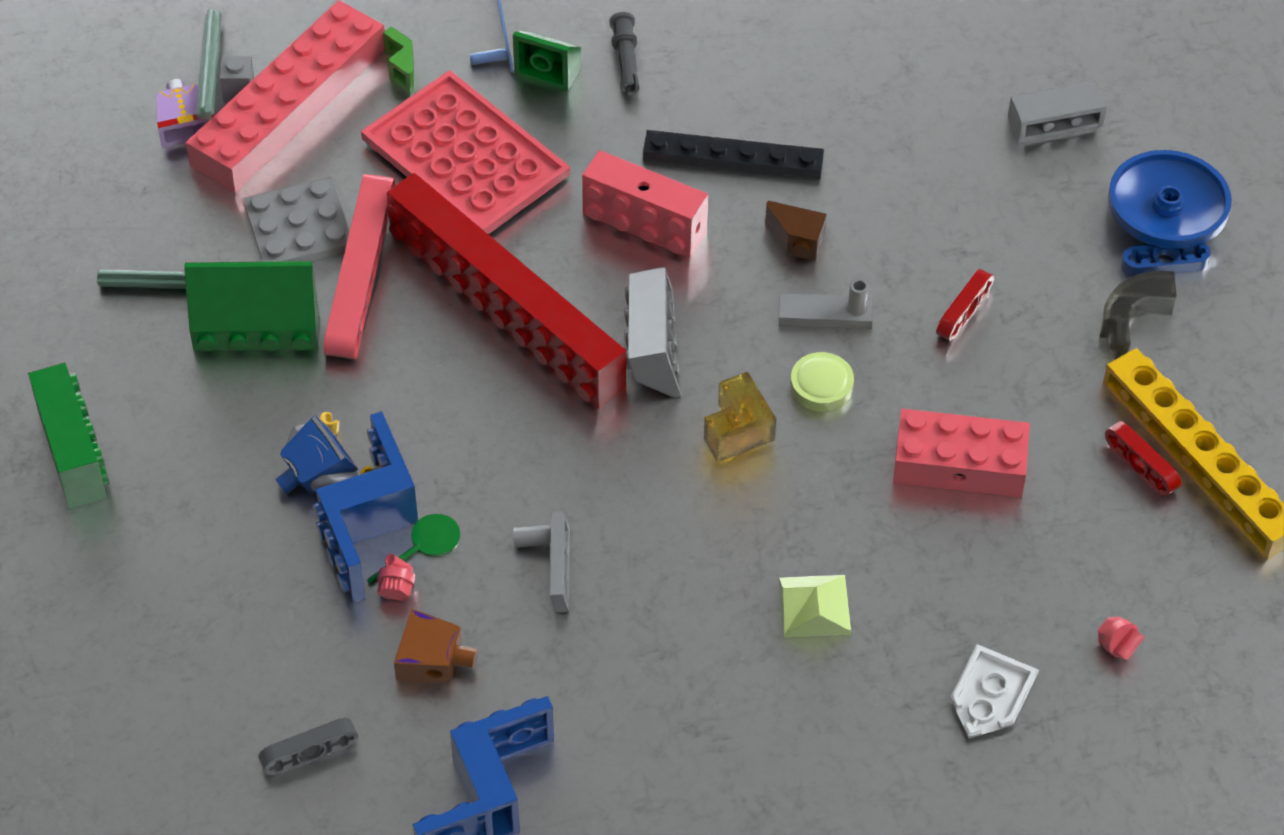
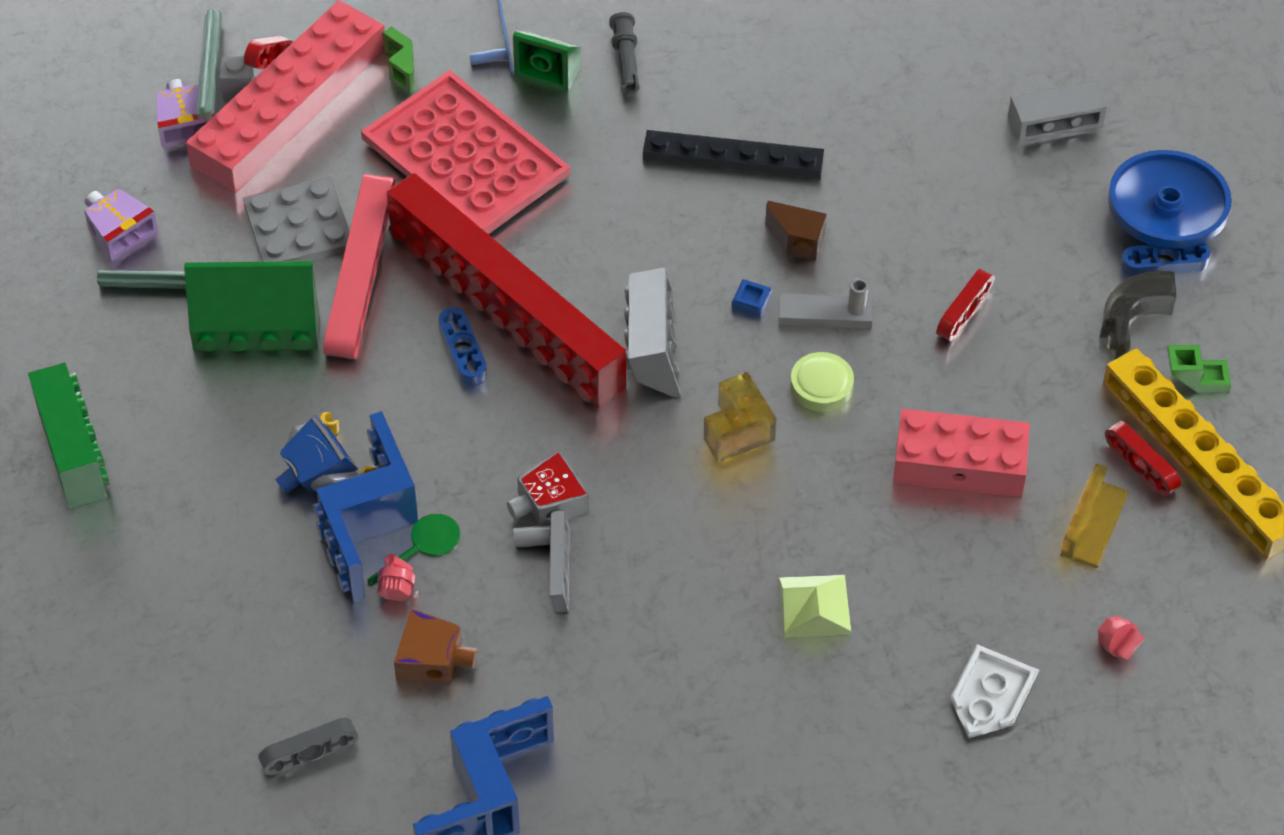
(118, 221): none -> lavender torso
(263, 51): none -> red beam
(460, 358): none -> blue beam
(547, 489): none -> torso
(644, 203): coral brick -> none
(751, 298): none -> blue tile
(1094, 519): none -> clear yellow panel
(1198, 374): none -> bright green slope

